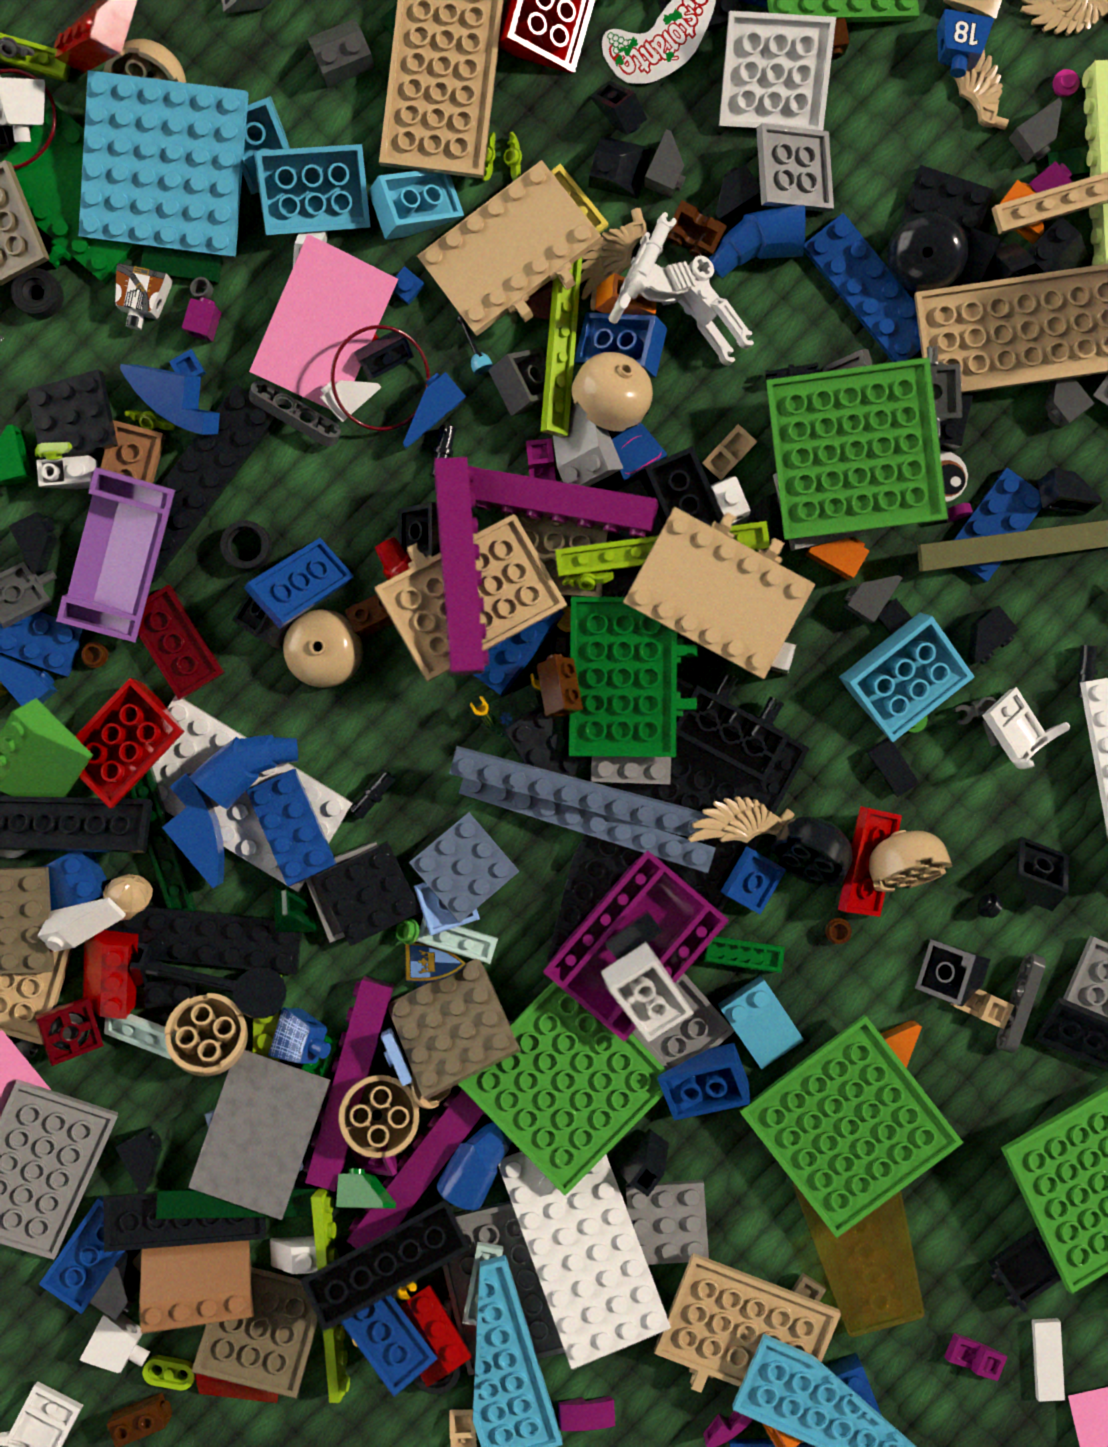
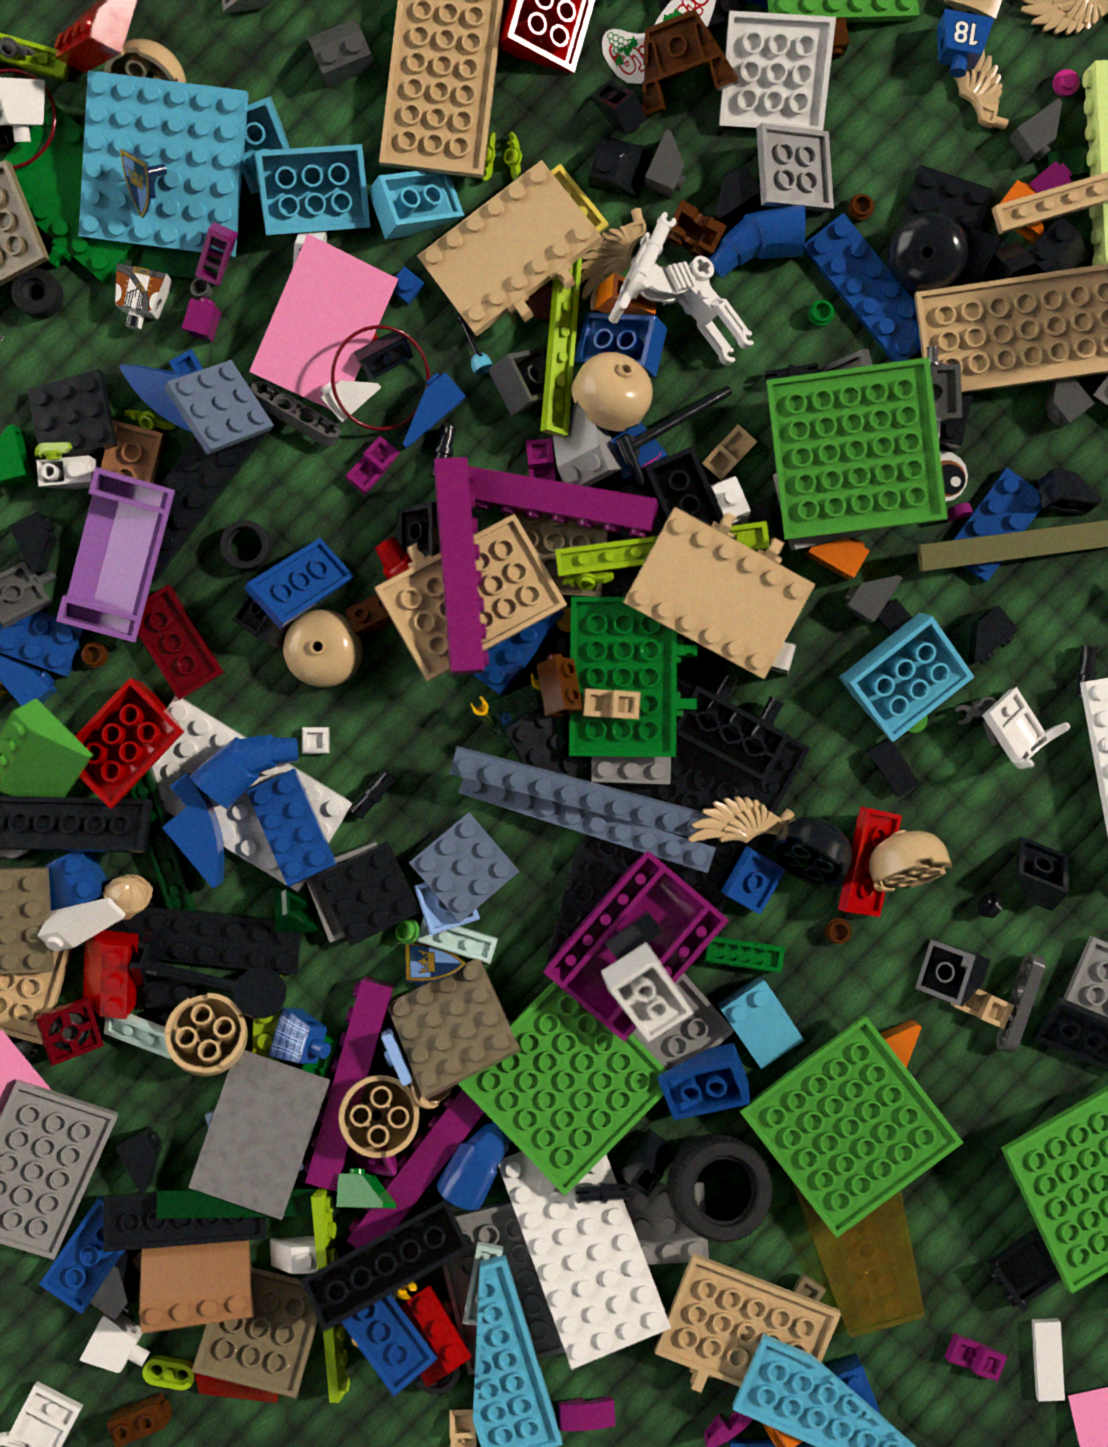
(140, 180): none -> shield
(218, 406): none -> sand blue plate
(222, 238): none -> magenta slope
(315, 739): none -> white tile
(373, 465): none -> magenta slope
(602, 1192): none -> black pin
(611, 704): none -> tan slope
(630, 446): none -> black bar
(678, 48): none -> reddish brown wing
(754, 1200): none -> black tyre
(821, 313): none -> green plate
(861, 207): none -> reddish brown plate

